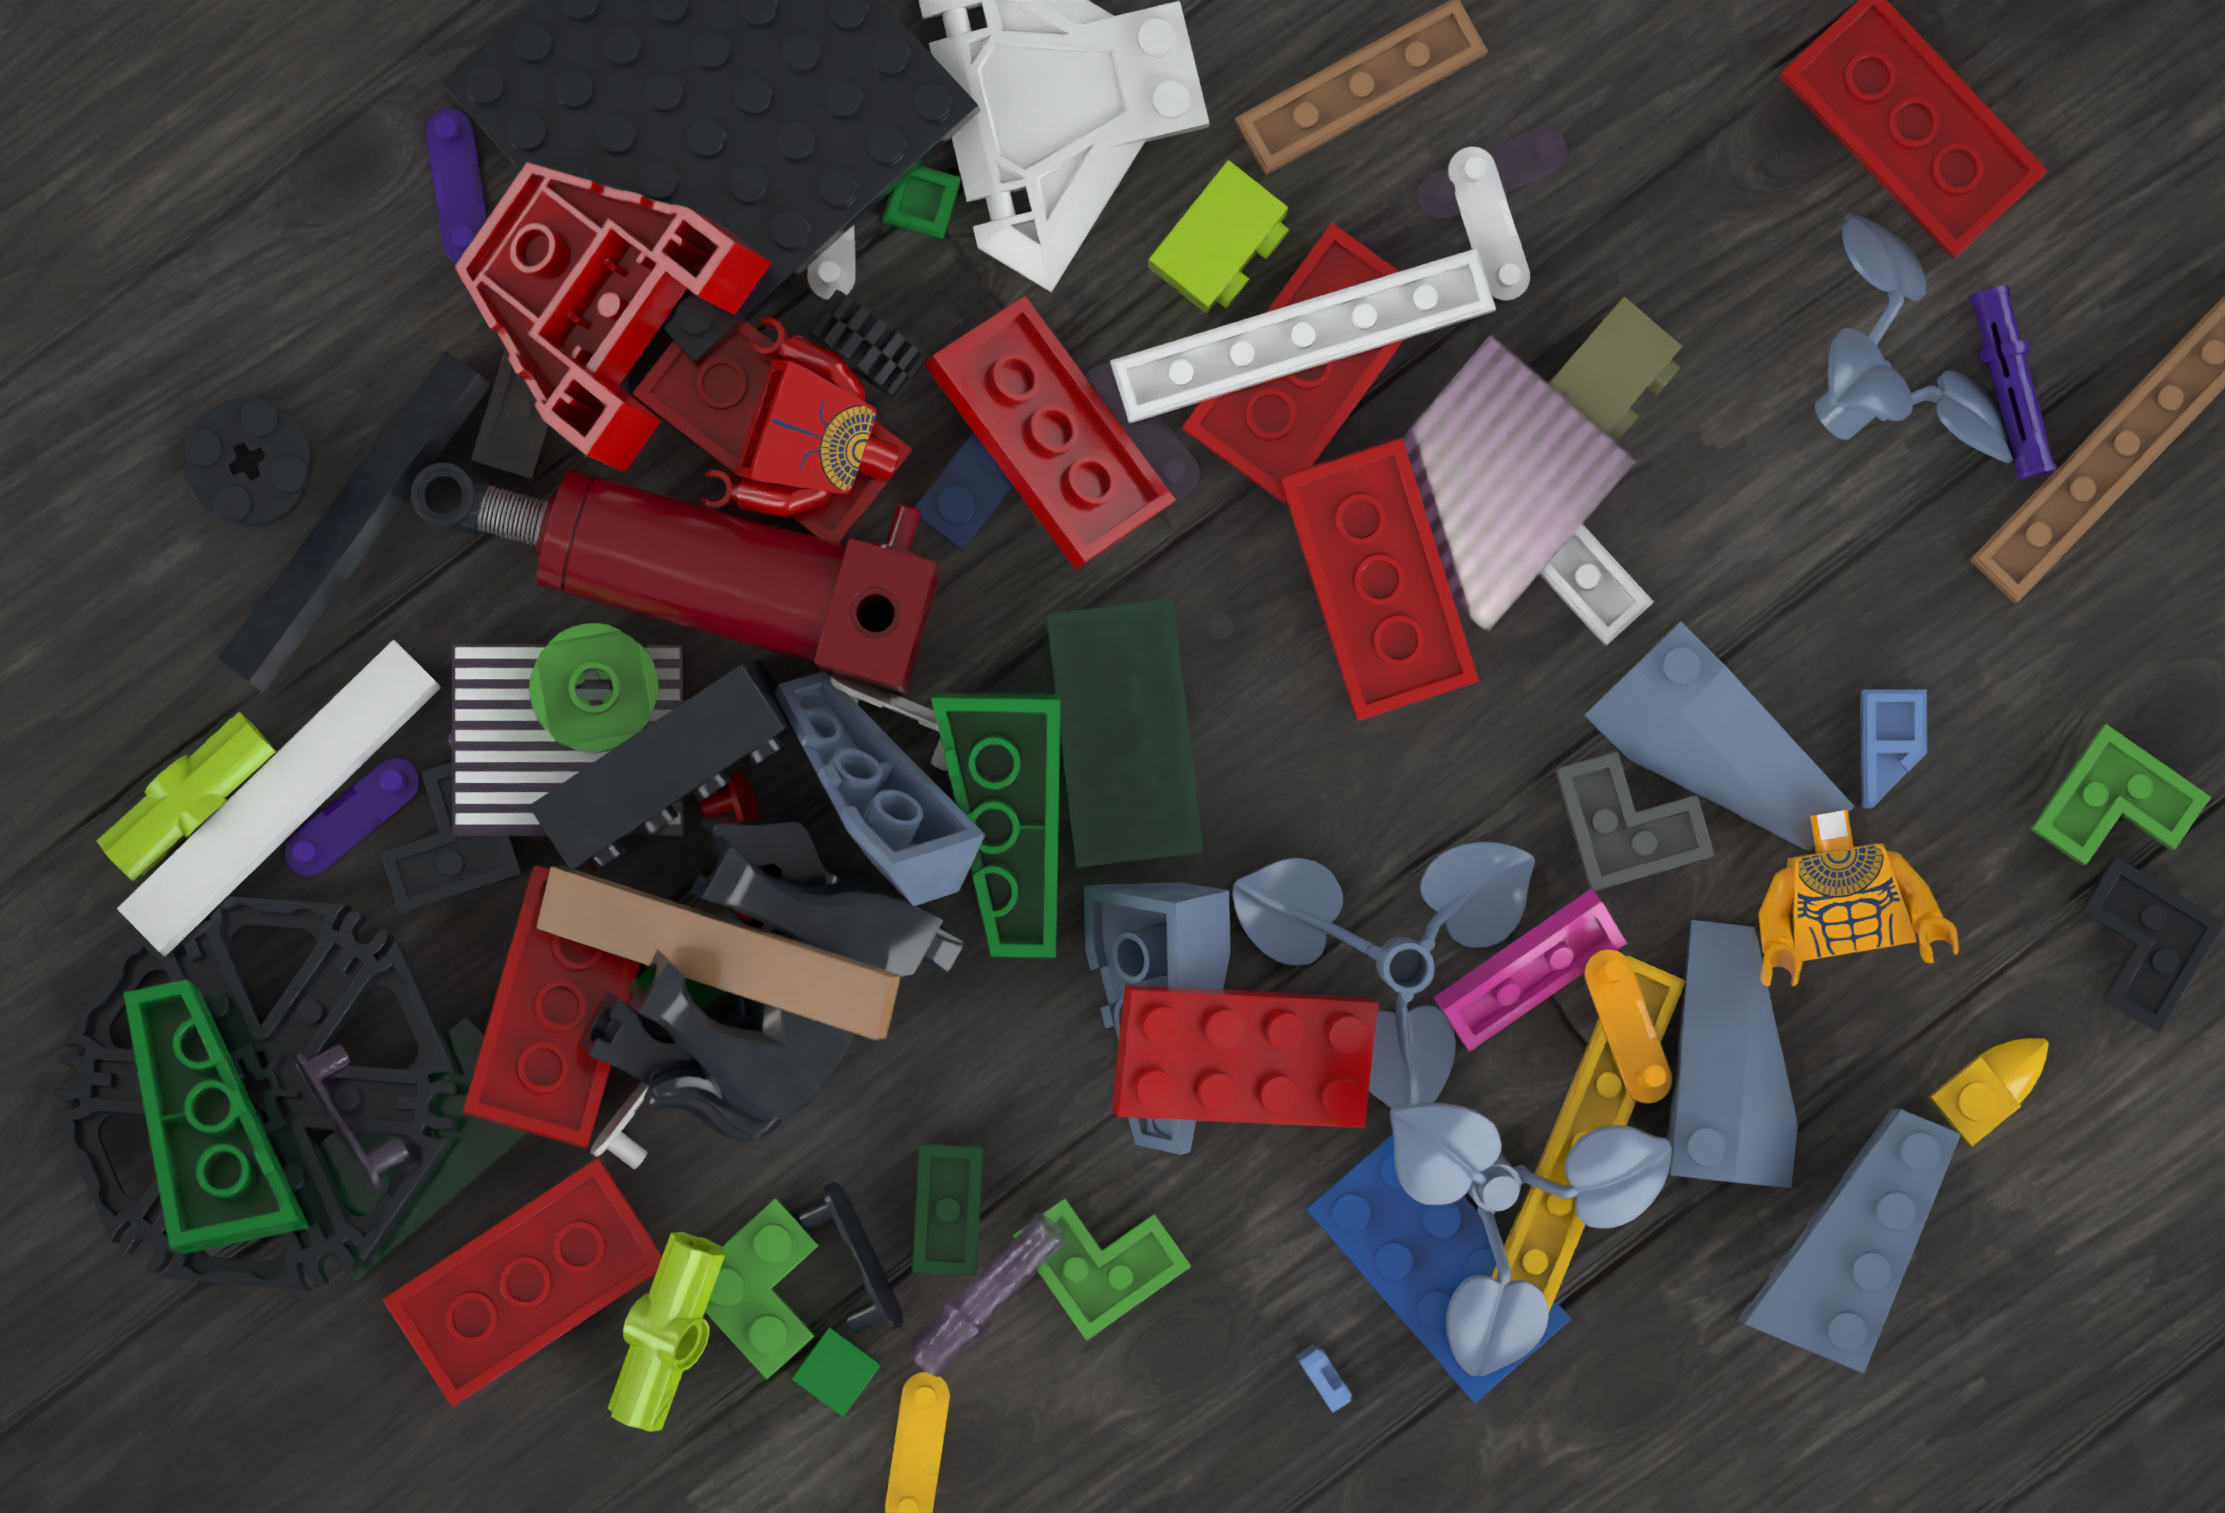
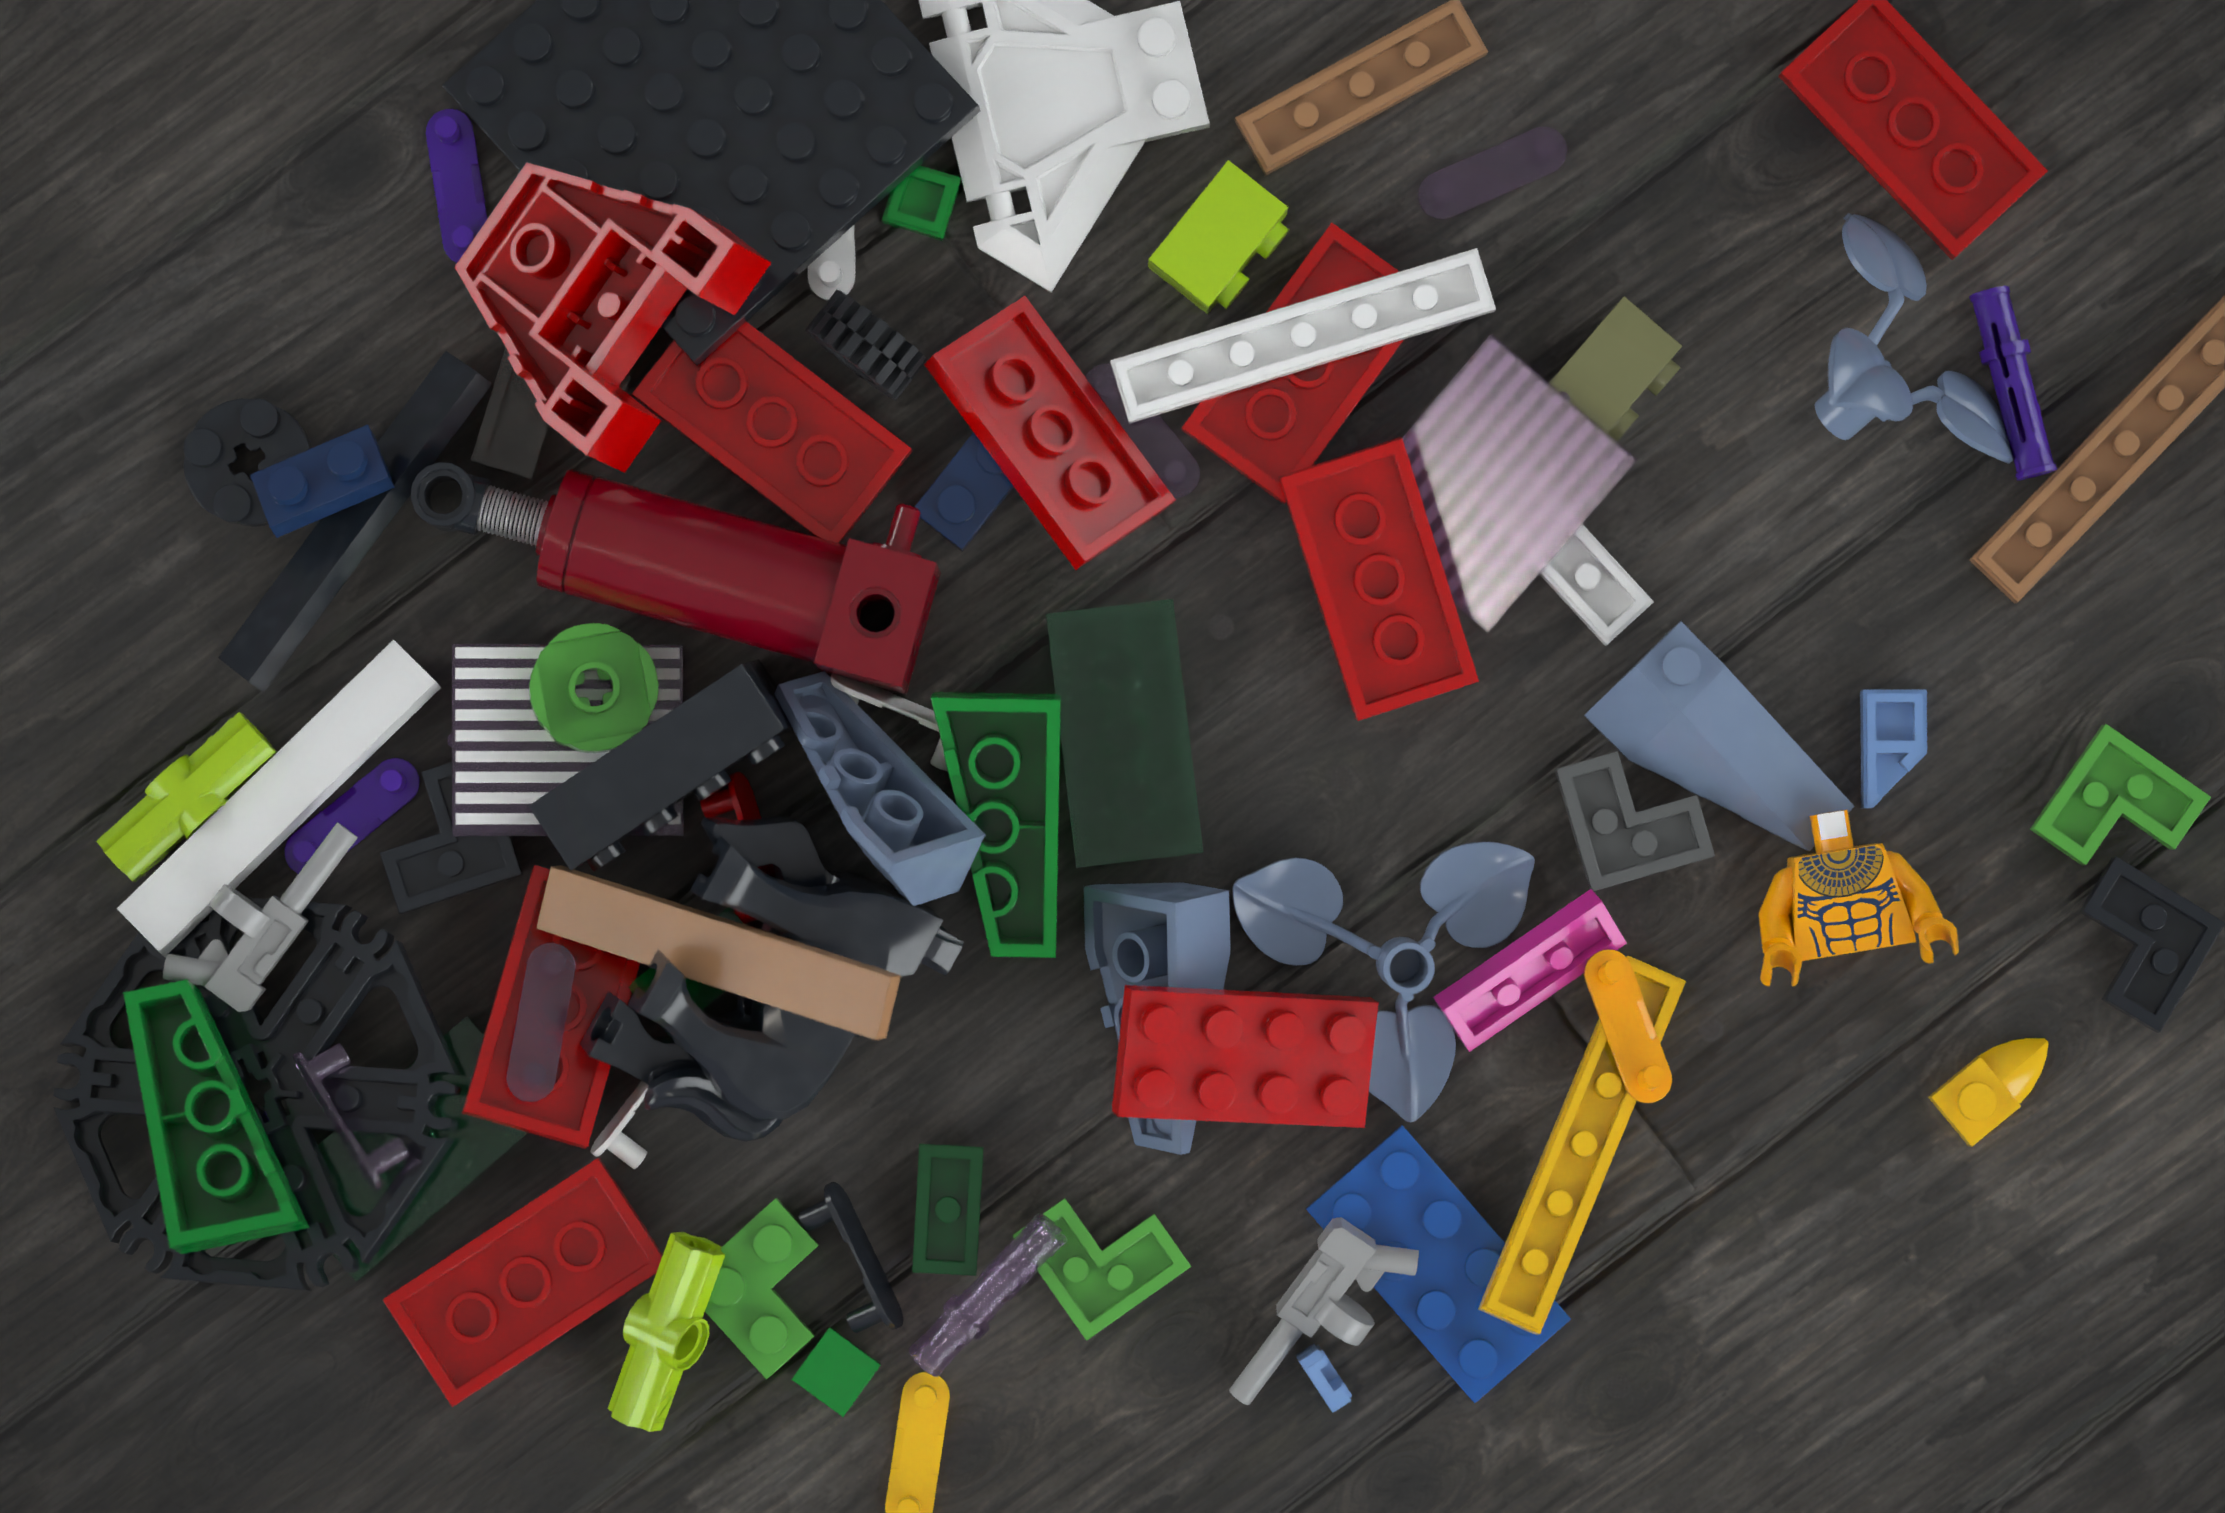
(267, 931): none -> light grey piece
(322, 481): none -> dark blue plate
(540, 1022): none -> clear purple piece
(805, 433): red torso -> none
(1319, 1298): none -> light grey piece
(1457, 1150): sand blue plant -> none
(1489, 222): white piece -> none
(1730, 1080): sand blue wedge -> none
(1854, 1252): sand blue wedge -> none

